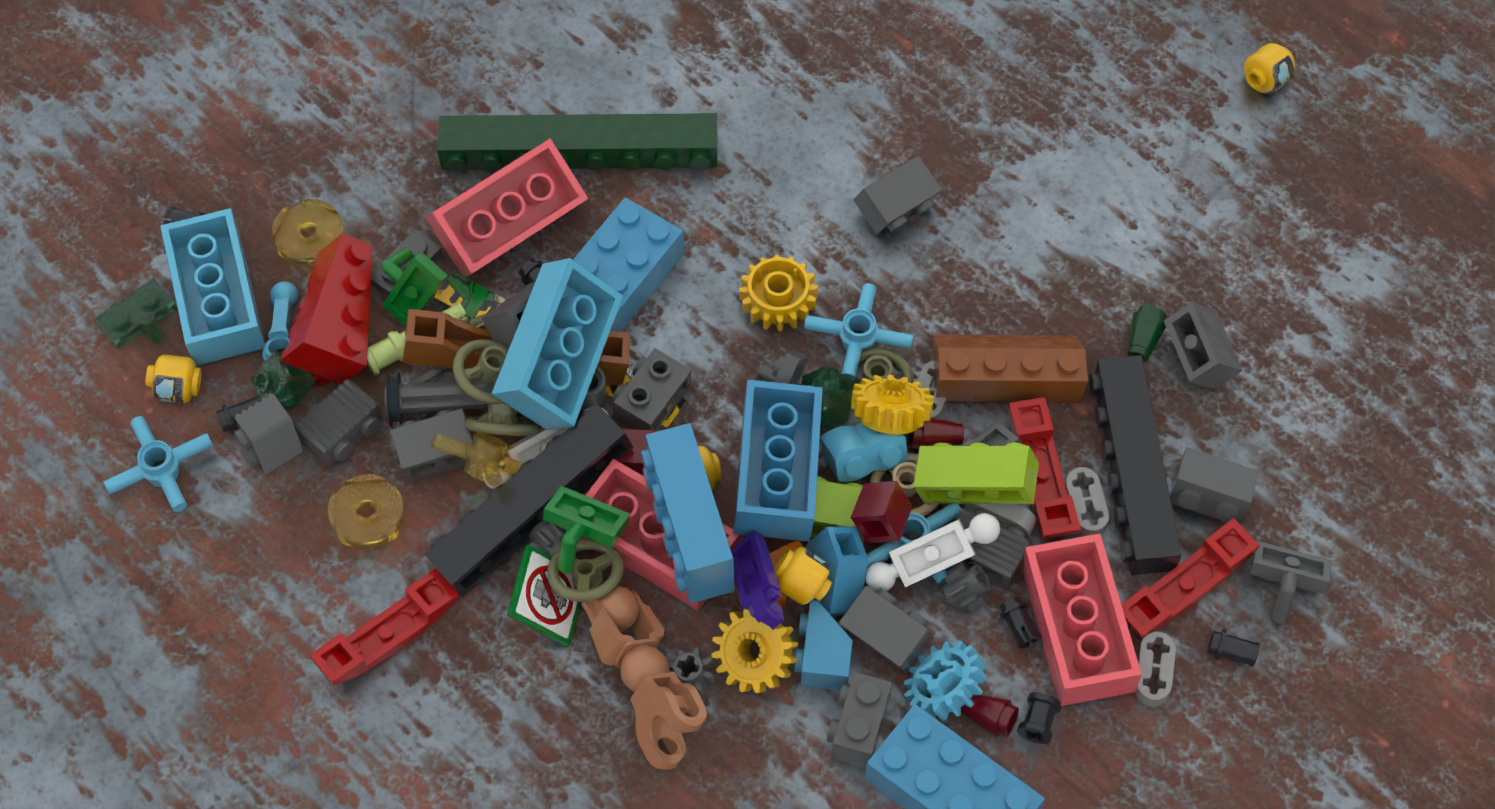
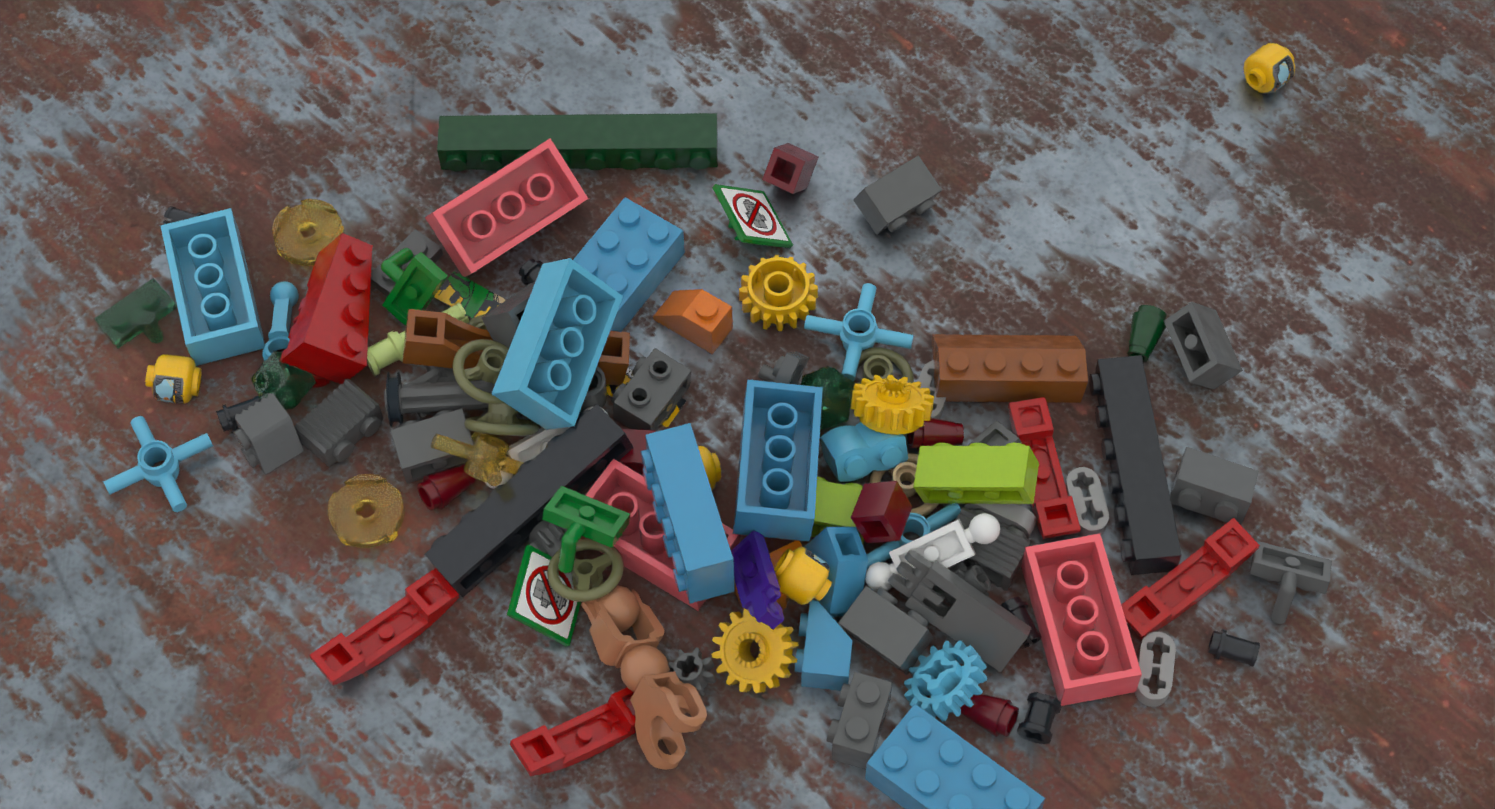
(444, 486): none -> dark red cone
(579, 738): none -> red slope
(696, 317): none -> orange slope
(752, 216): none -> piece
(790, 168): none -> dark red brick
(971, 618): none -> dark grey hinge

